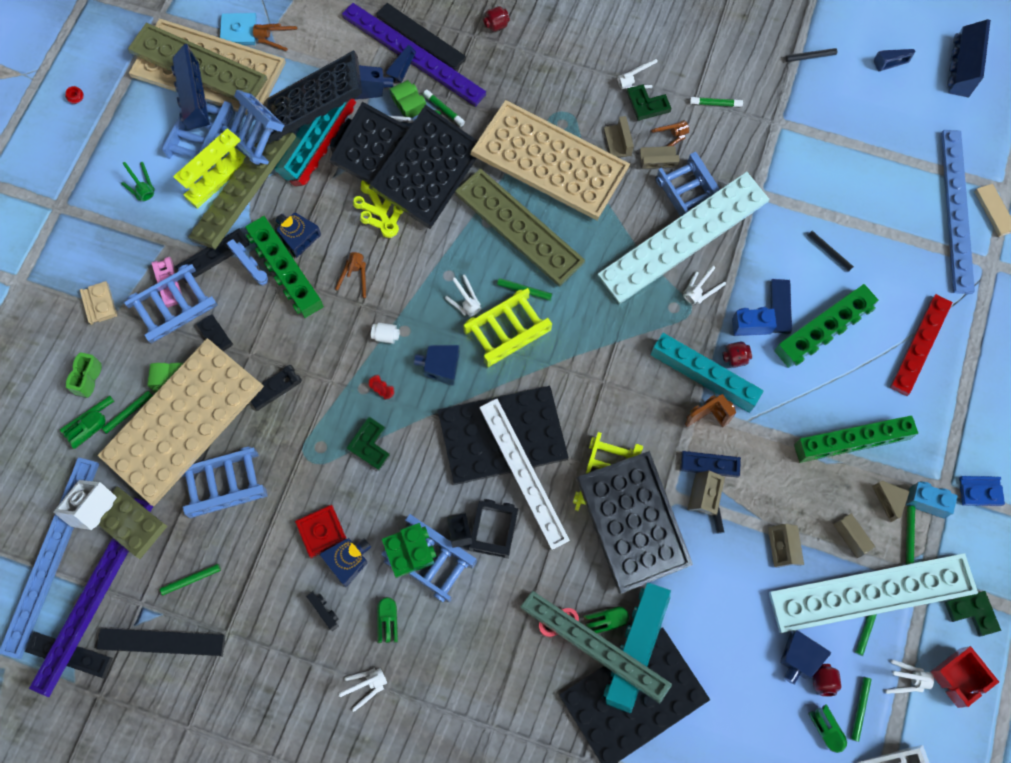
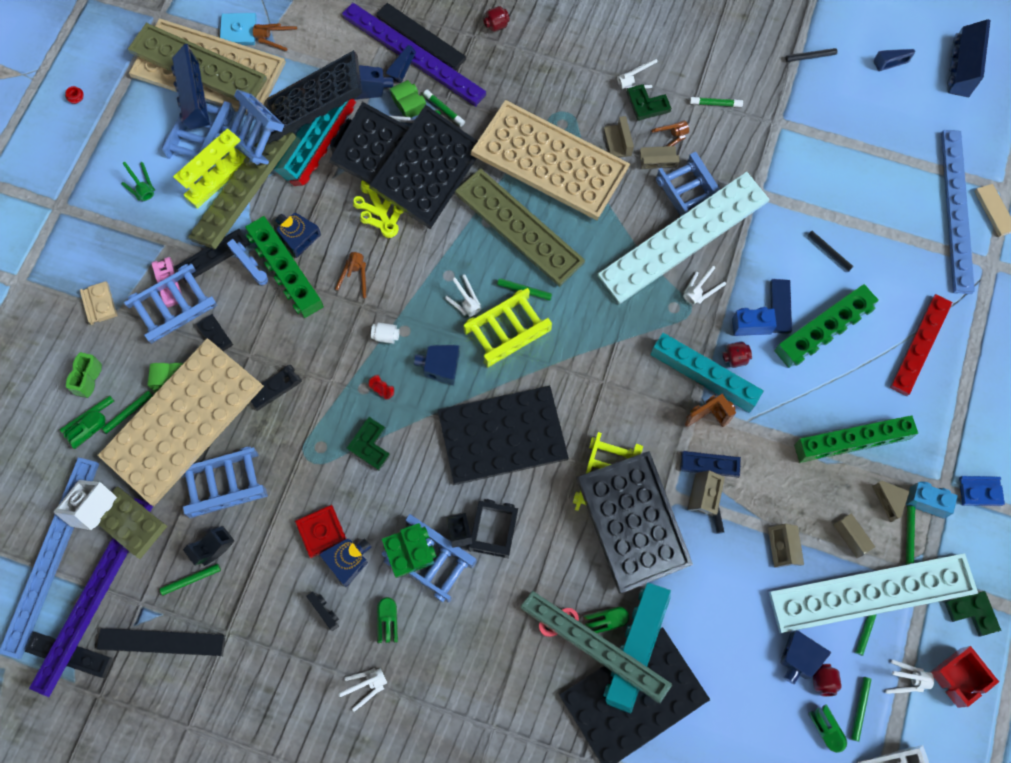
(210, 547): none -> black brick
(524, 474): white plate -> none

